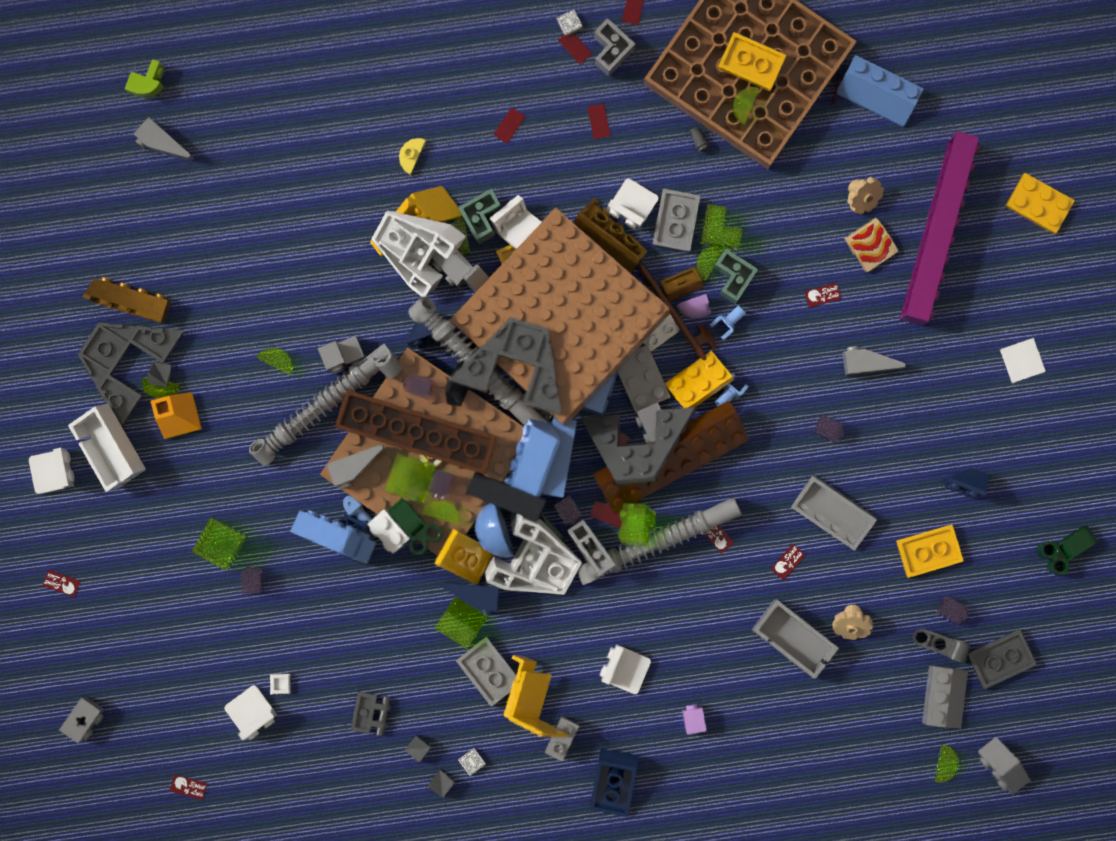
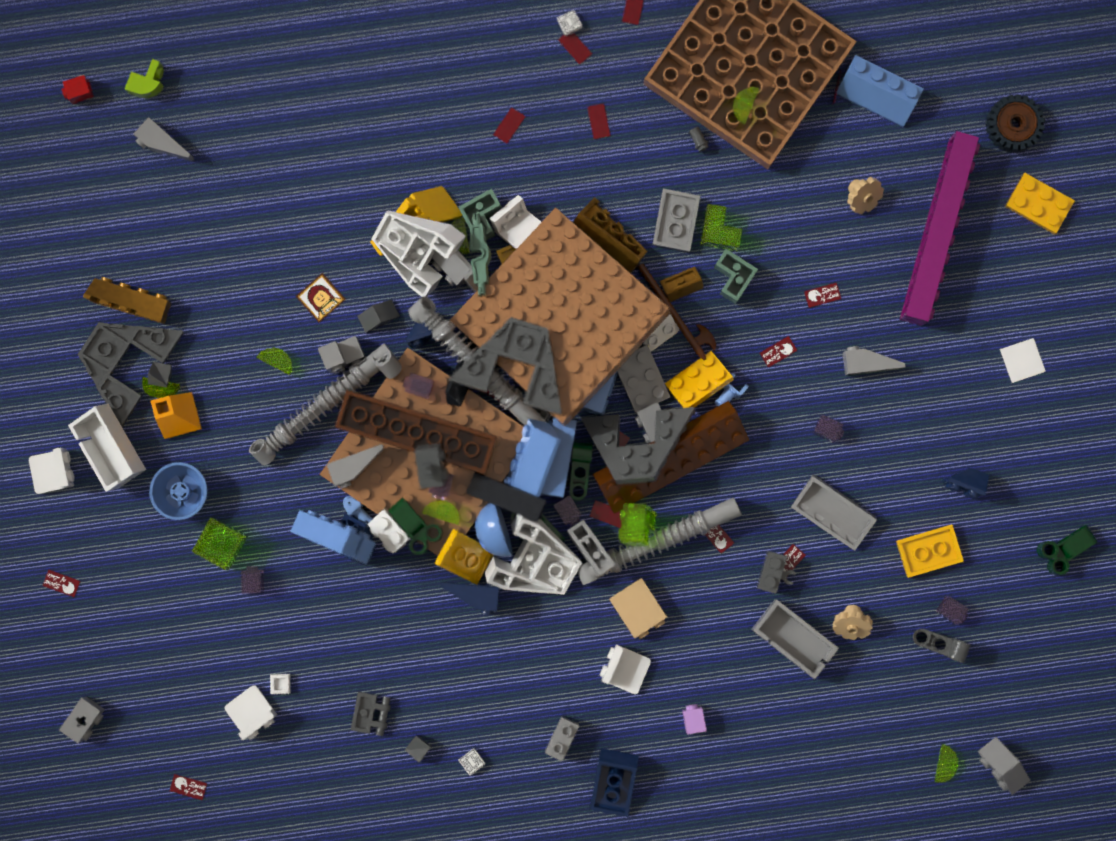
(77, 89): none -> red brick
(167, 491): none -> medium blue piece
(320, 297): none -> sticker
(378, 315): none -> dark grey slope
(410, 153): light yellow plate -> none
(410, 478): clear neon green slope -> none
(431, 465): none -> dark grey brick
(441, 783): dark grey slope -> none
(461, 622): clear neon green slope -> none
(481, 263): none -> sand green piece
(487, 671): light grey plate -> none
(528, 698): yellow piece -> none
(580, 458): none -> dark green piece
(616, 47): light grey brick -> none
(632, 203): white bracket -> none
(638, 608): none -> tan brick
(695, 307): lavender brick -> none
(707, 260): clear neon green plate -> none
(733, 317): light blue piece -> none
(751, 61): yellow plate -> none
(773, 572): none -> dark grey brick
(778, 351): none -> dark red sticker
(871, 244): slope -> none
(944, 697): light grey slope -> none
(1001, 659): dark grey plate -> none
(1025, 113): none -> wheel

